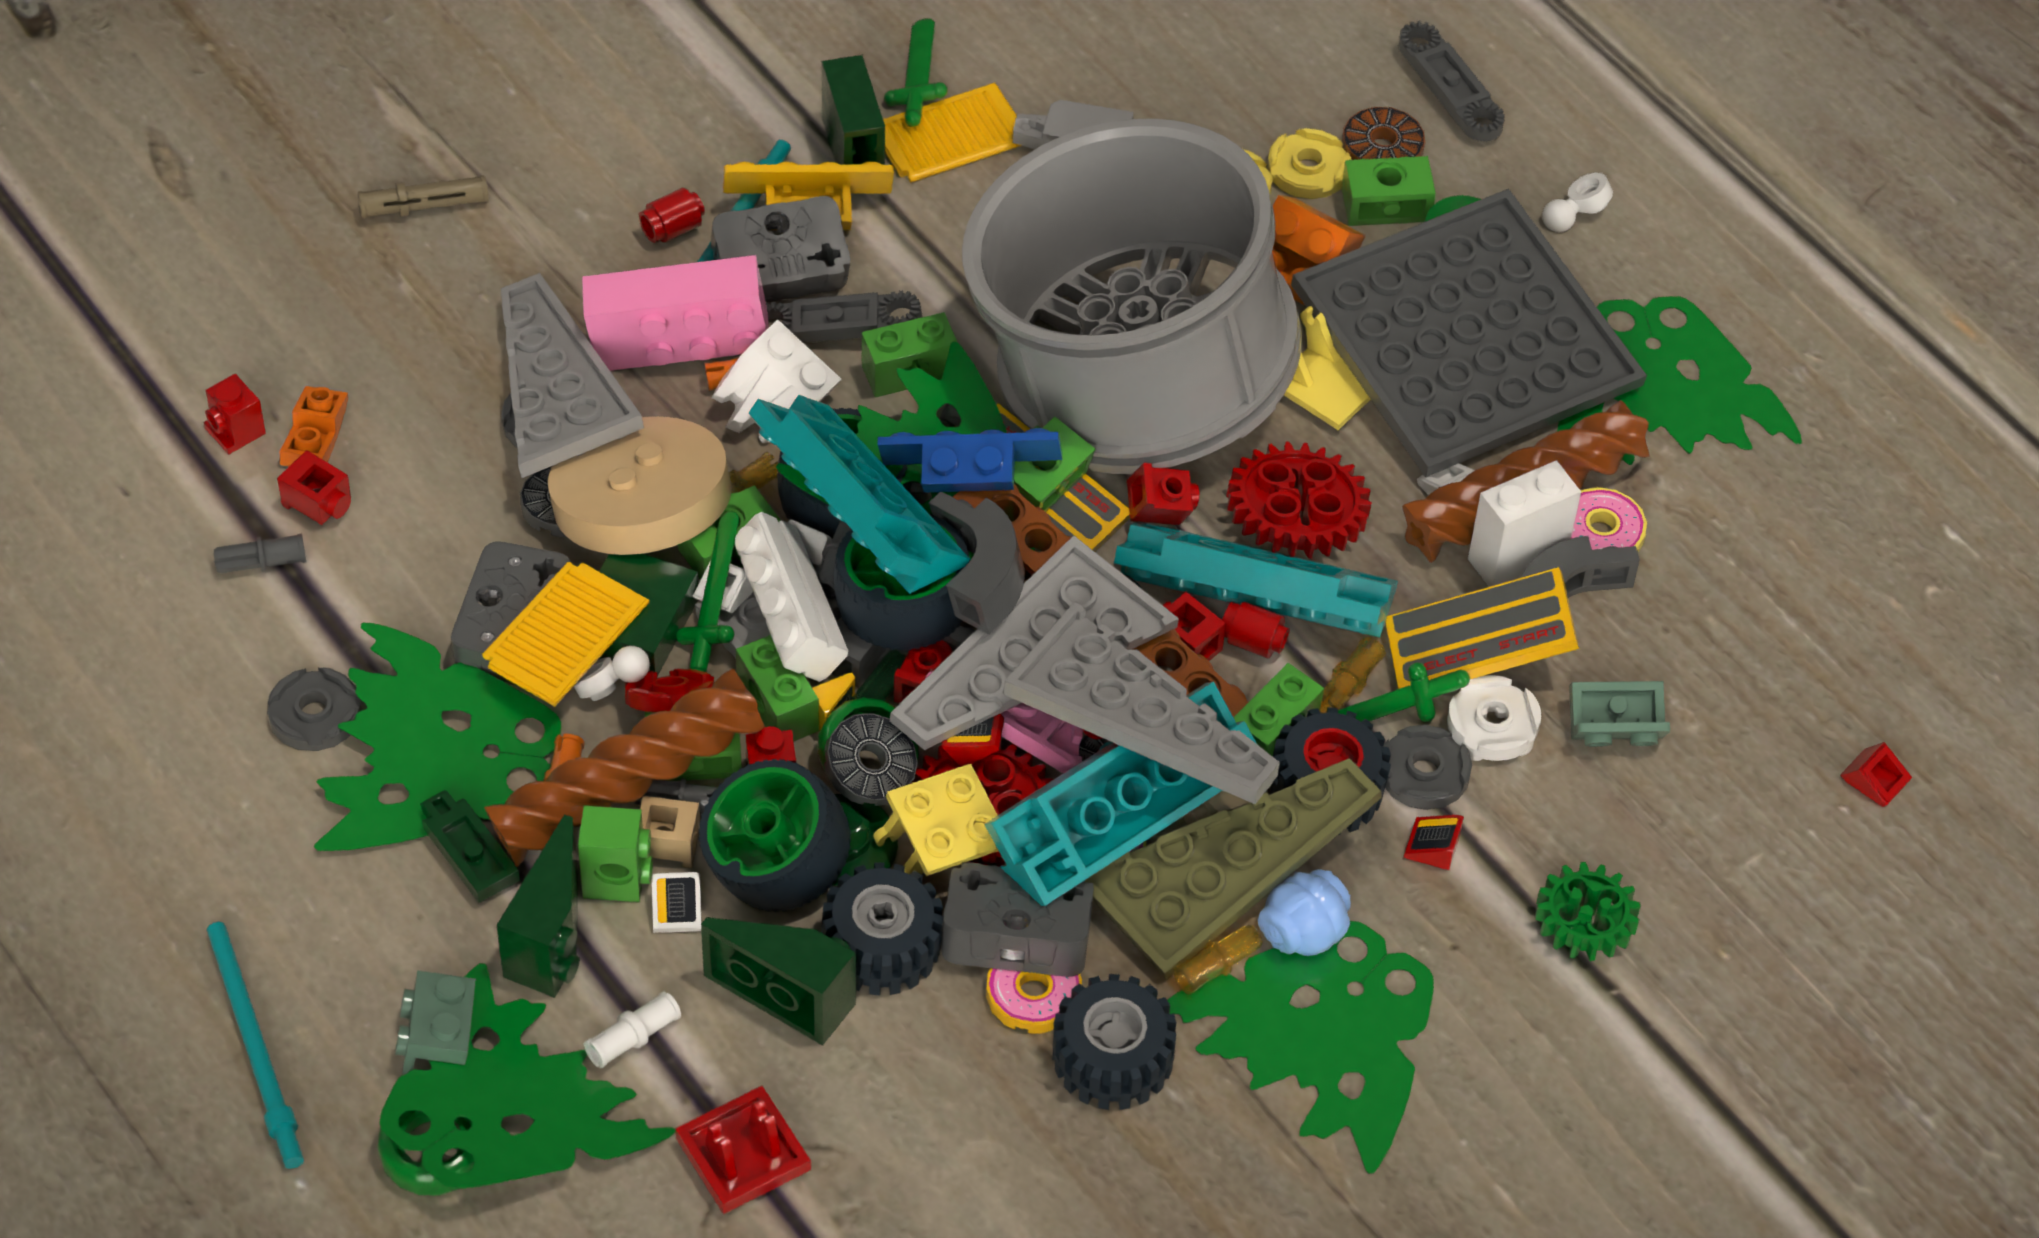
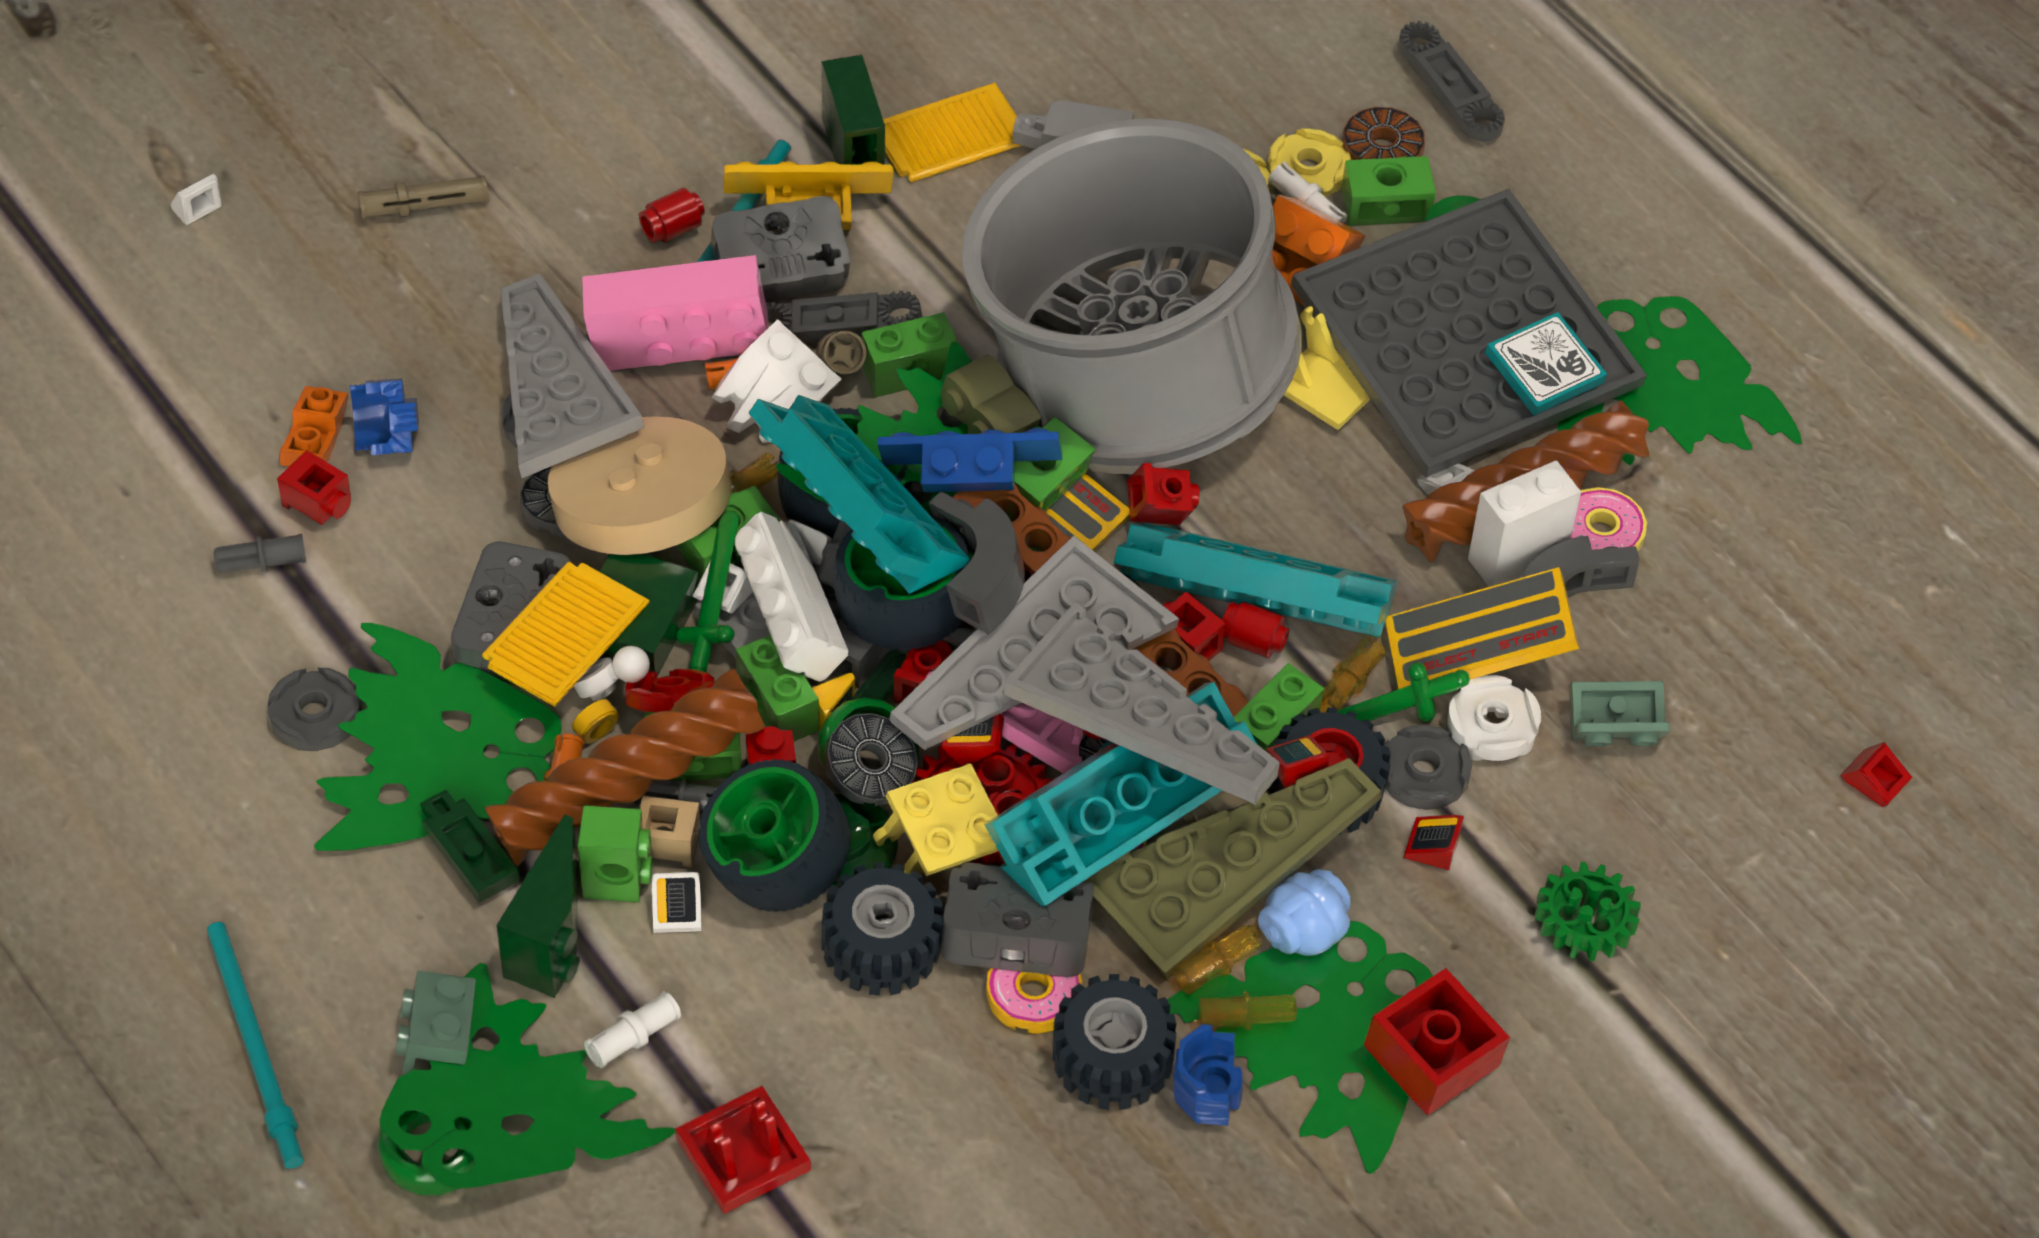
(197, 200): none -> white slope
(233, 414): red brick -> none
(383, 417): none -> blue hair
(595, 721): none -> yellow tile
(783, 971): dark green slope -> none
(848, 350): none -> dark tan wheel
(917, 77): green sword -> none
(987, 399): none -> olive brick
(1206, 1076): none -> blue hair
(1246, 1010): none -> clear yellow axle
(1270, 506): red gear -> none
(1295, 186): none -> white pin
(1298, 759): none -> red slope
(1436, 1041): none -> red brick
(1545, 363): none -> tile
(1586, 195): white plate -> none

